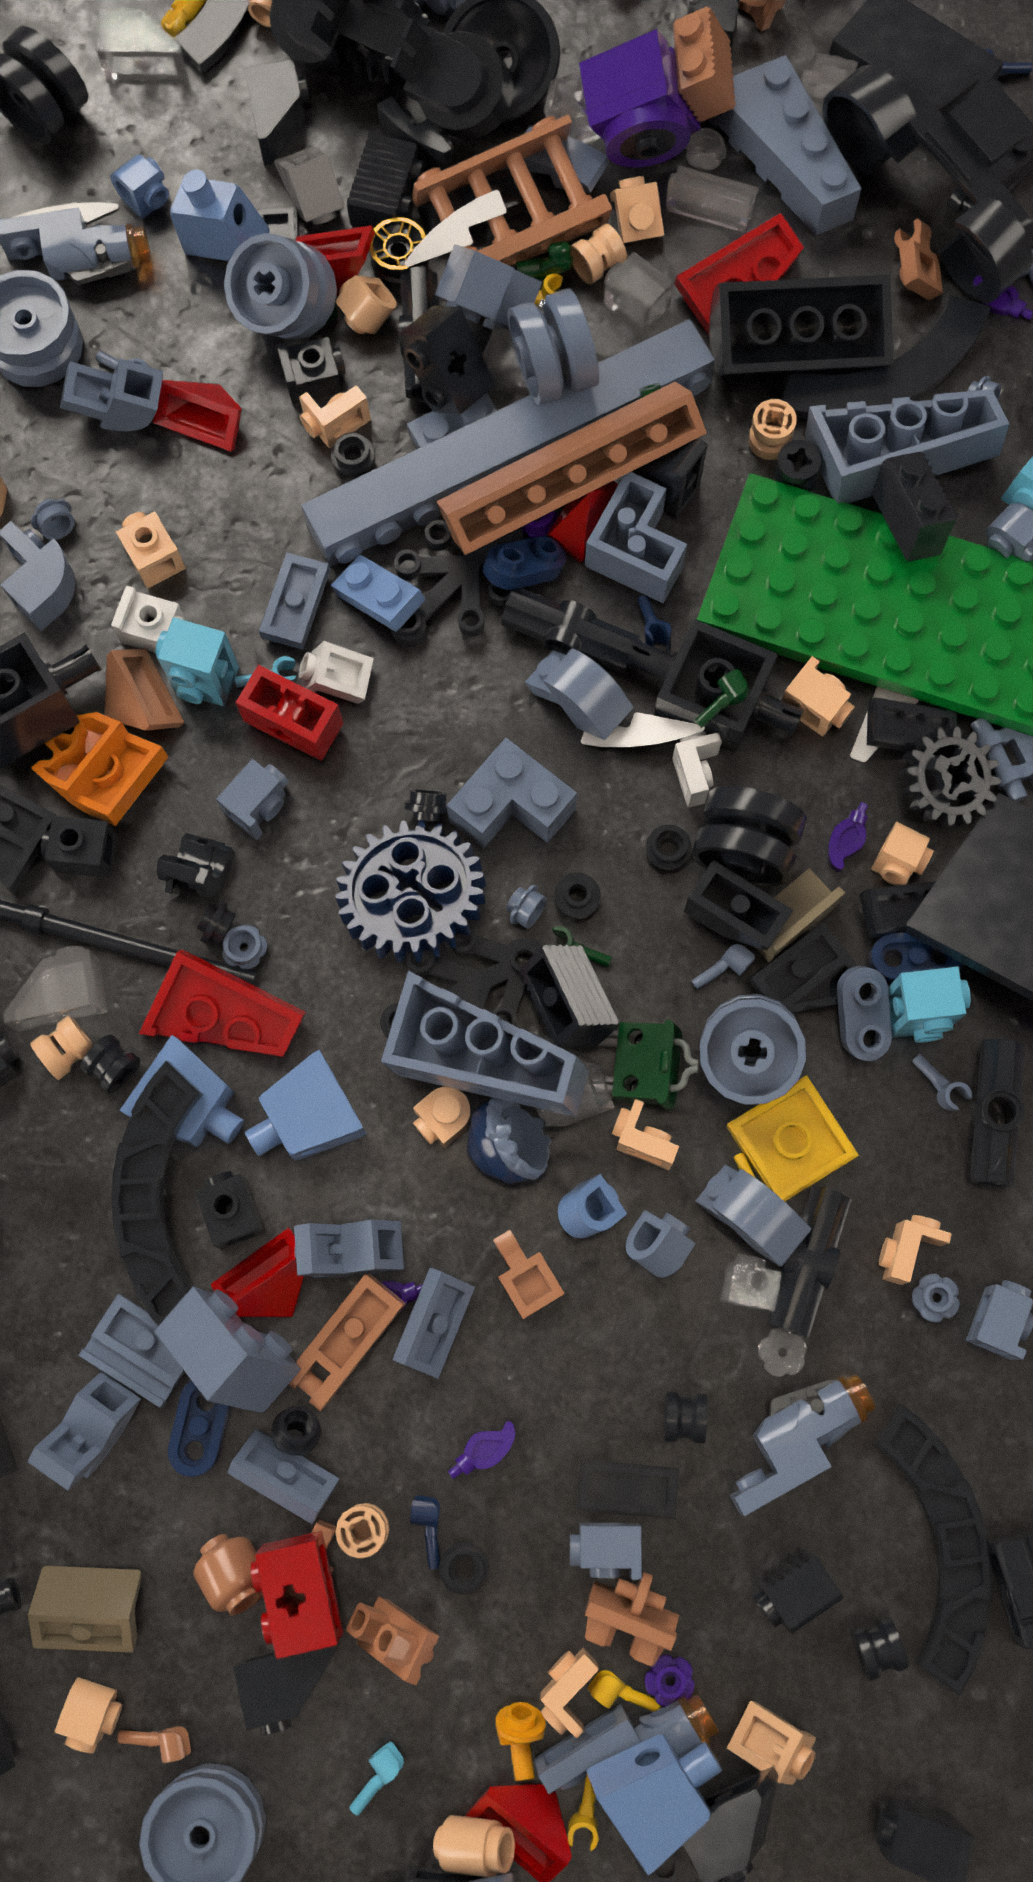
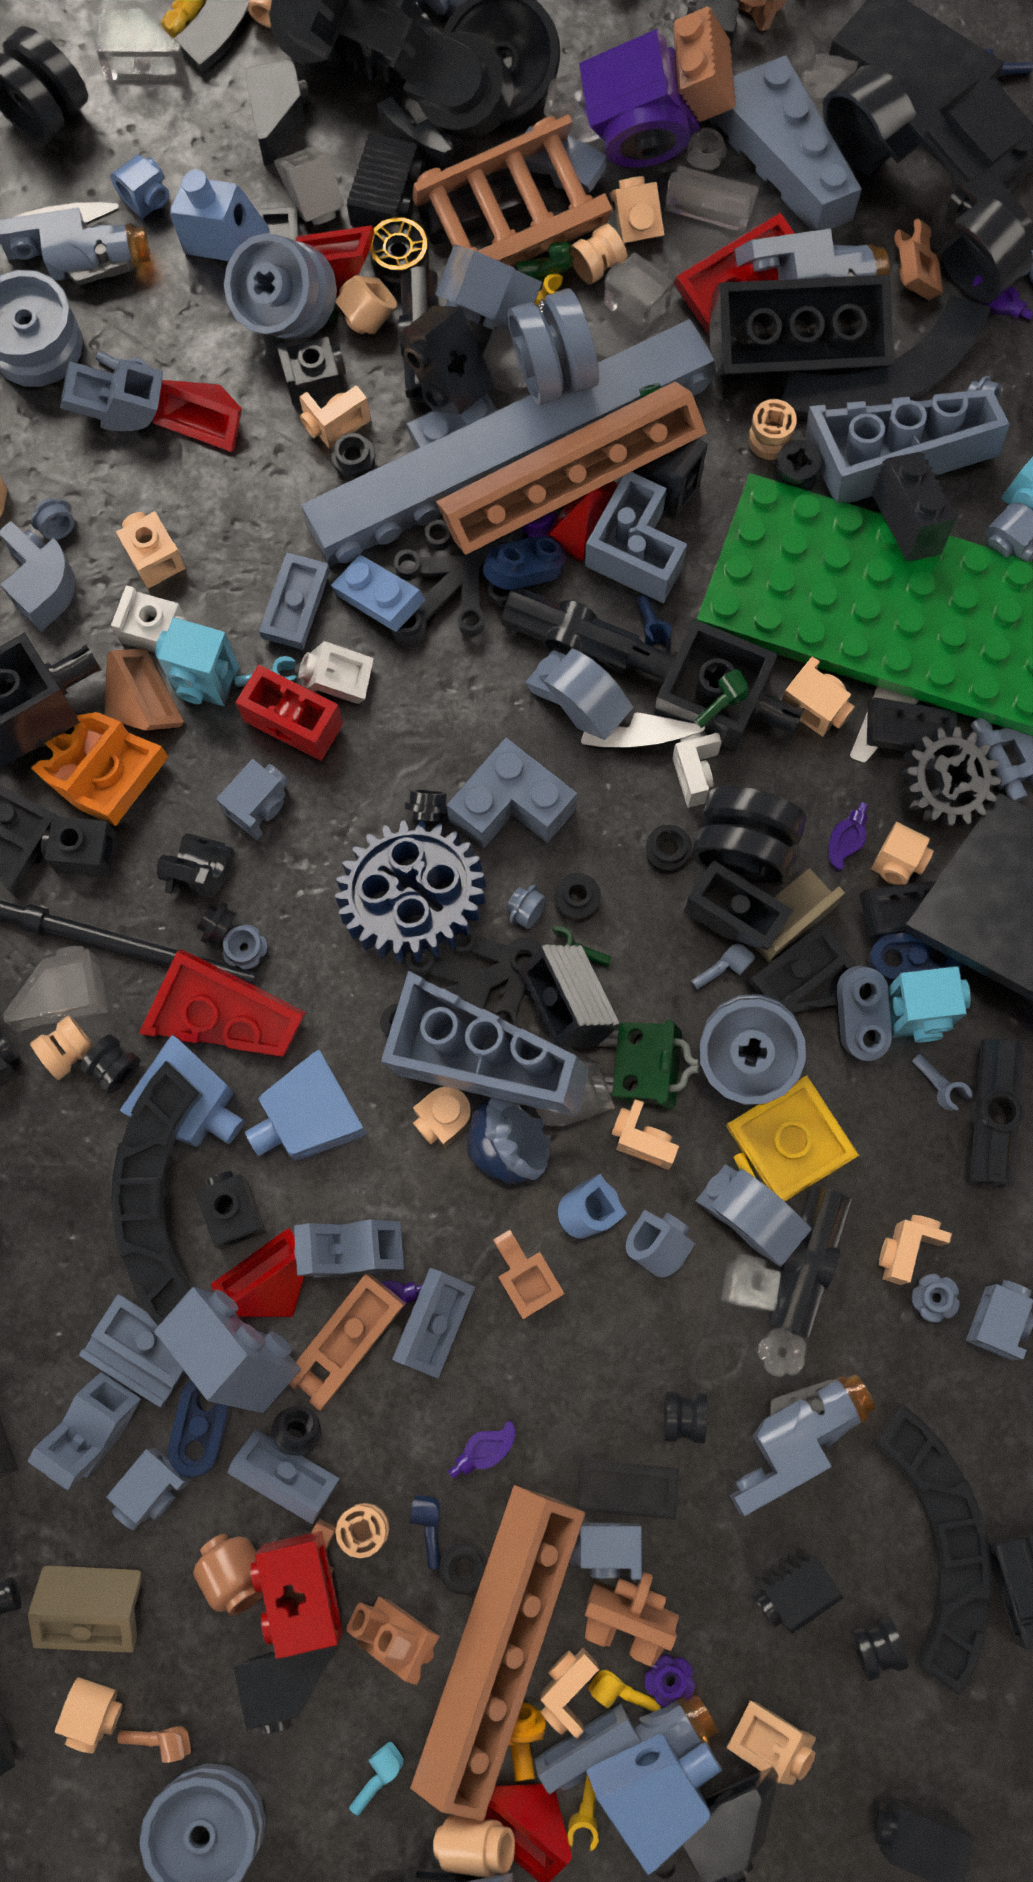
(146, 1489): none -> sand blue brick
(455, 228): white sticker -> none
(497, 1654): none -> nougat brick
(812, 256): none -> sand blue plate

